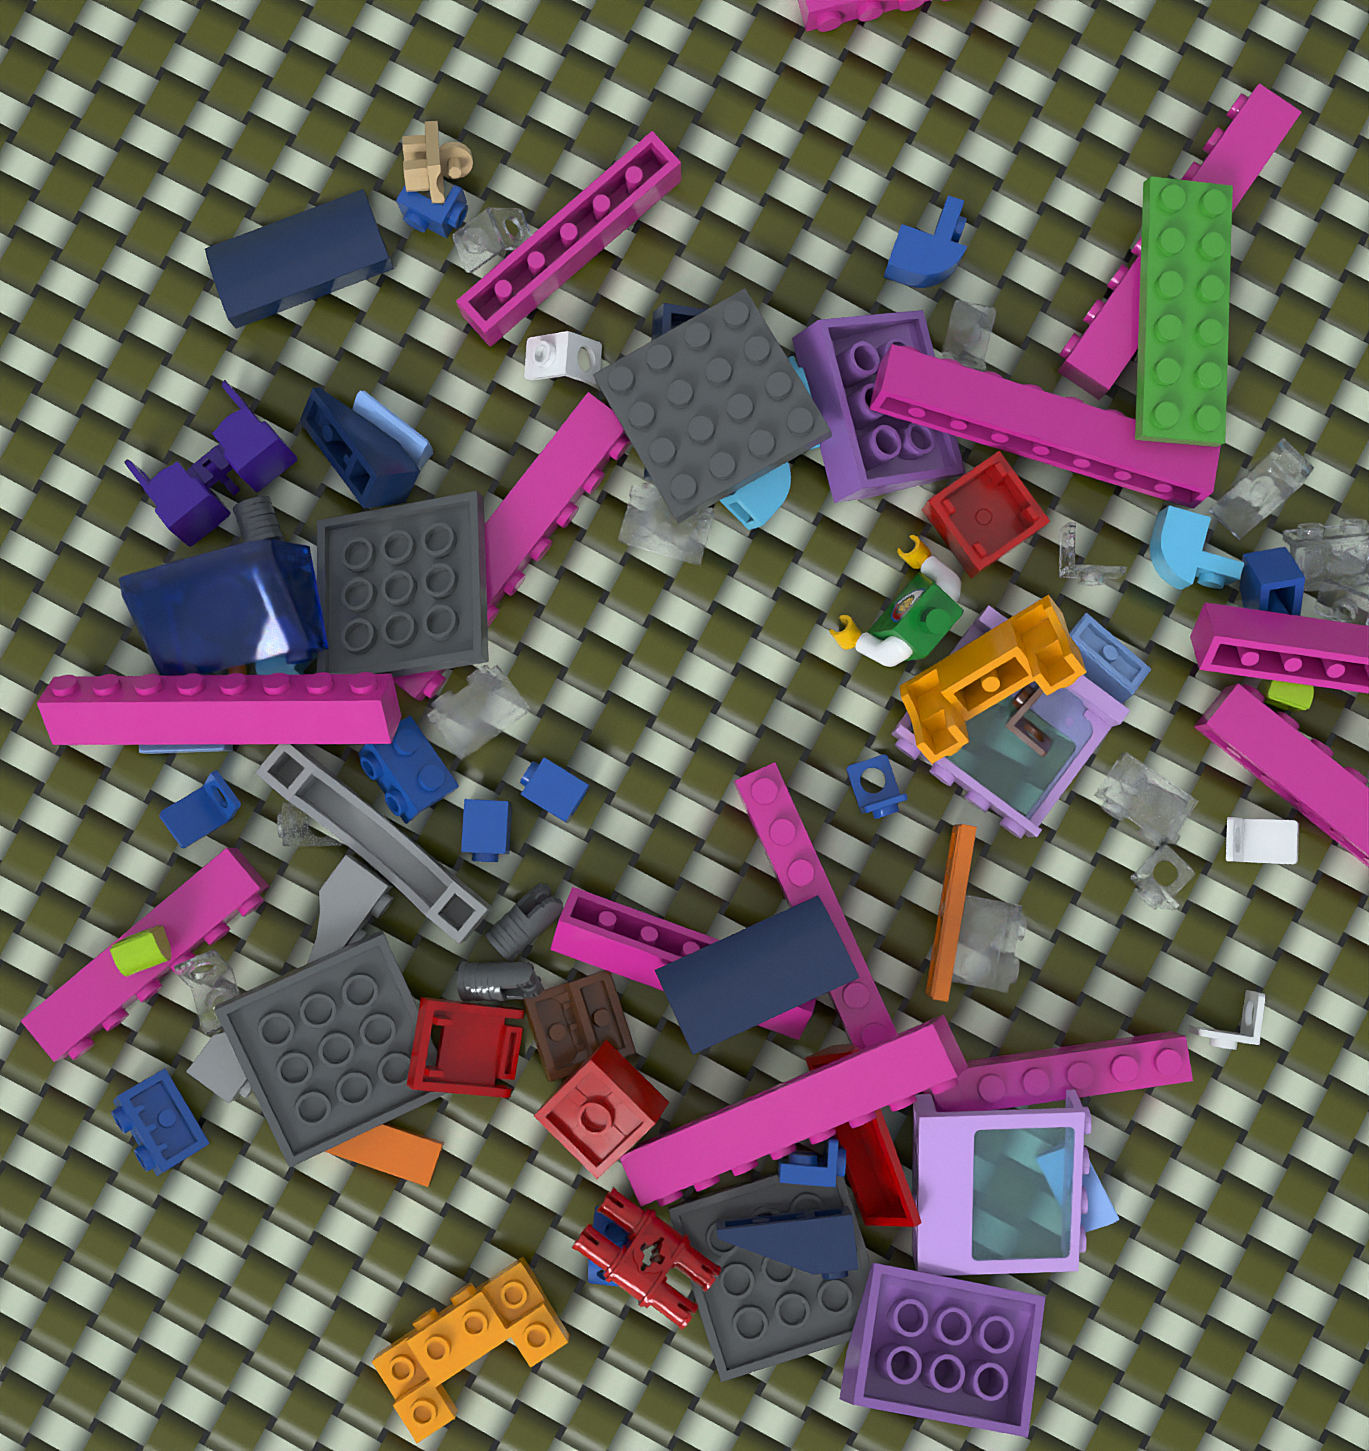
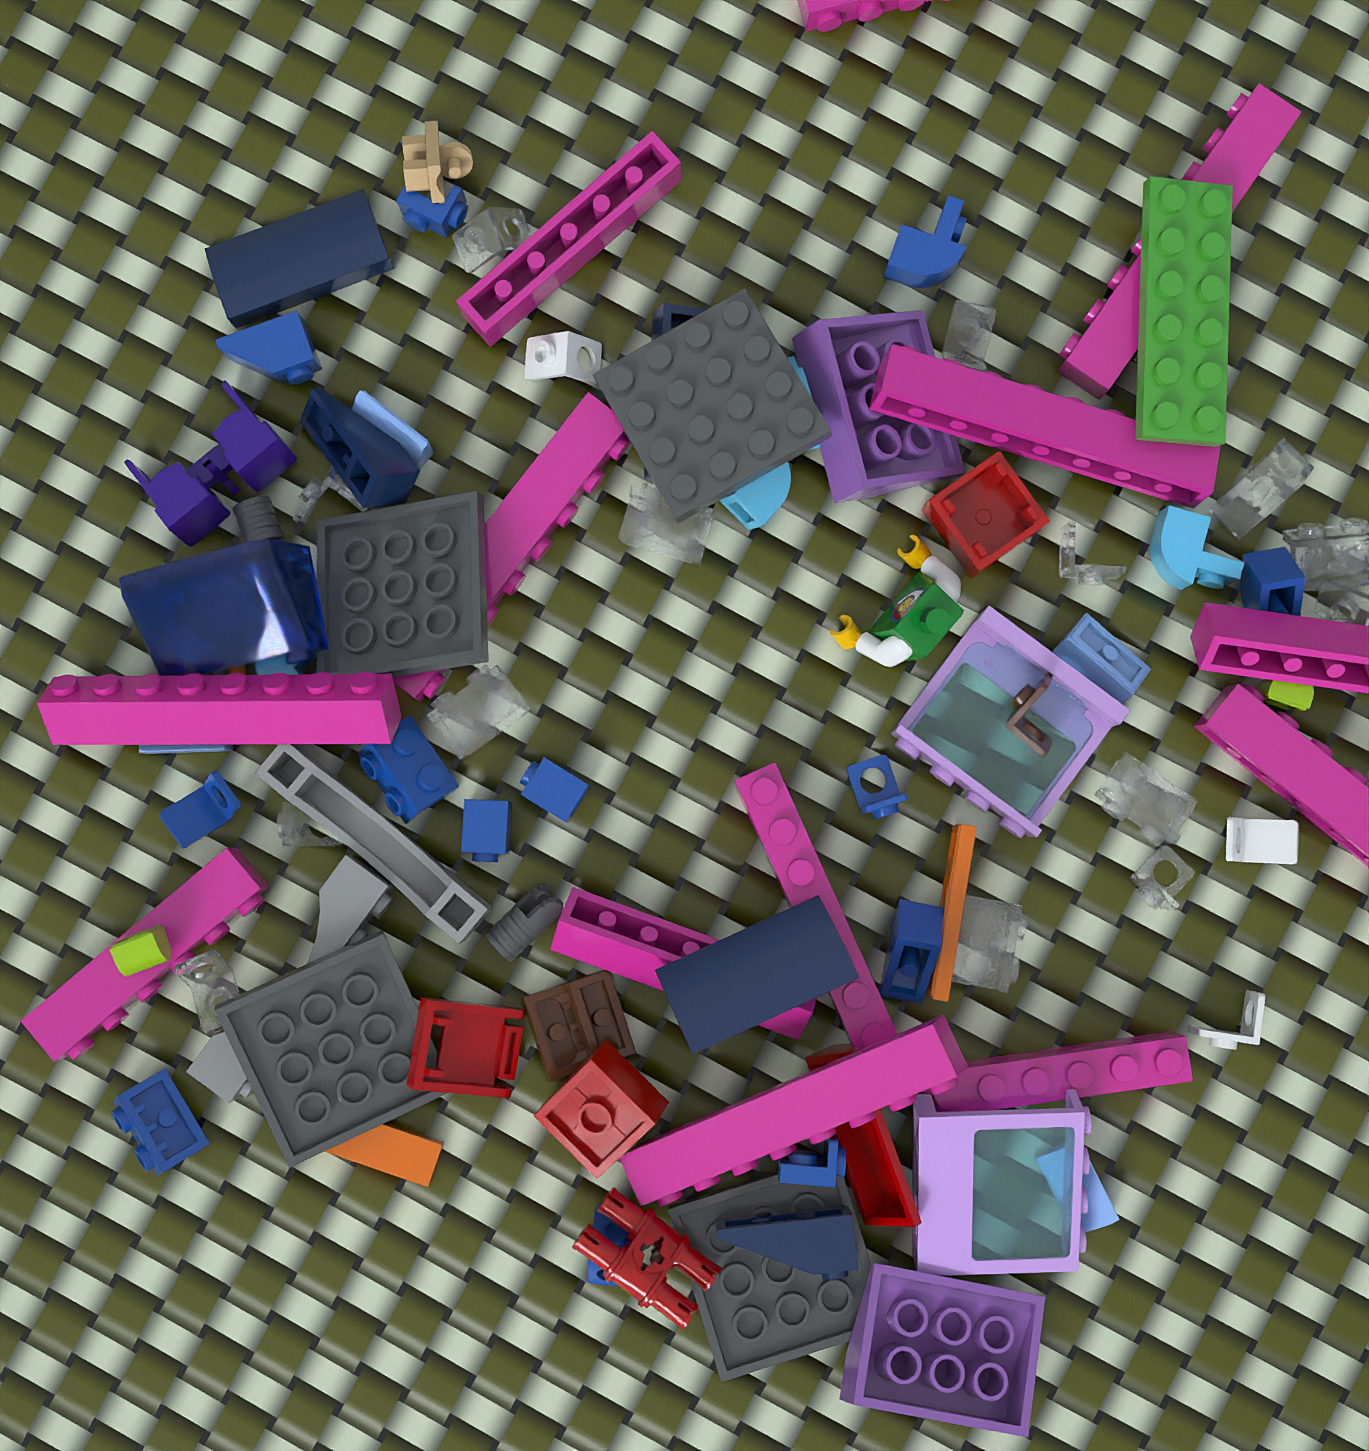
(275, 349): none -> blue slope
(316, 488): none -> clear bracket
(460, 1334): light orange bracket -> none
(497, 981): dark grey hinge -> none
(911, 951): none -> blue slope
(987, 670): light orange bracket -> none

